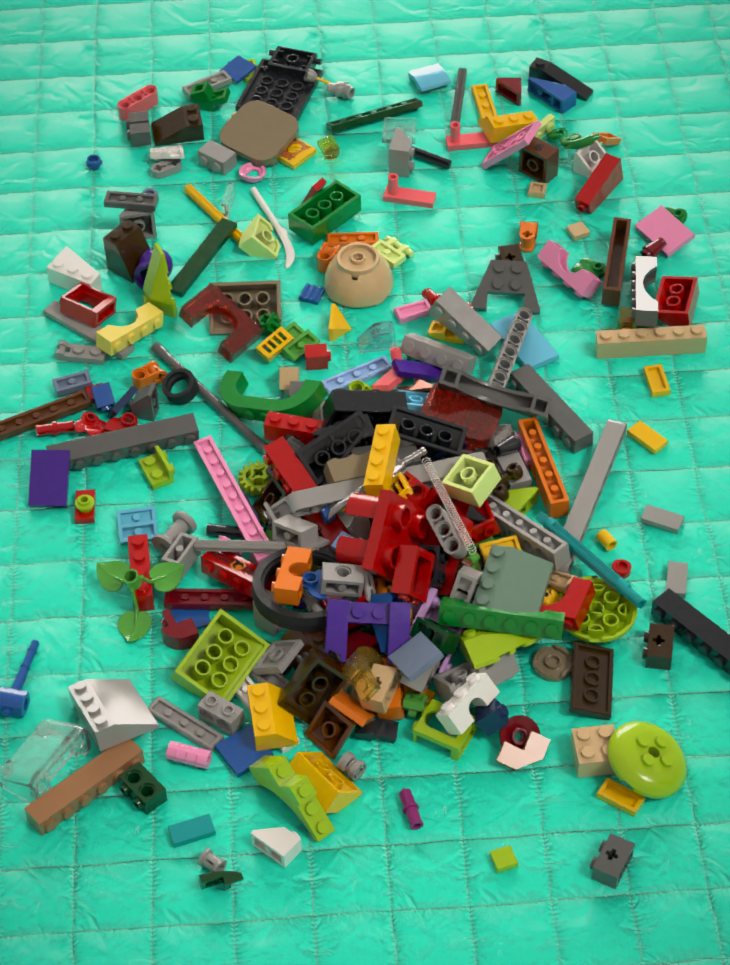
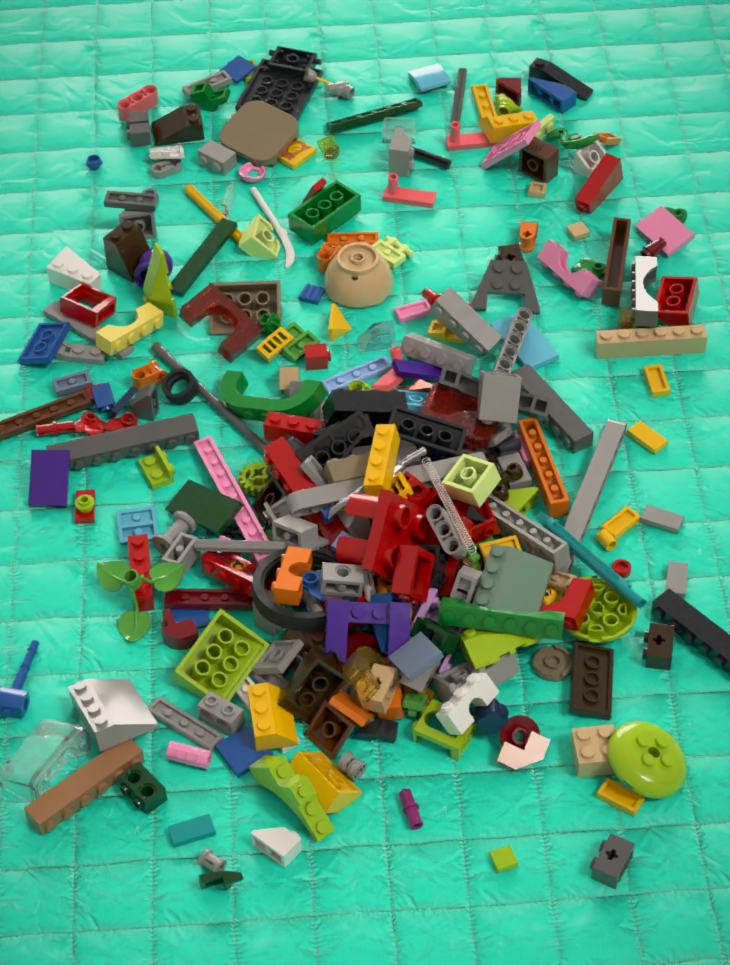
(44, 343): none -> blue tile
(206, 506): none -> dark green tile
(314, 471): none -> light grey tile
(498, 397): none -> light grey slope
(506, 105): none -> lime animal
(621, 522): none -> yellow tile

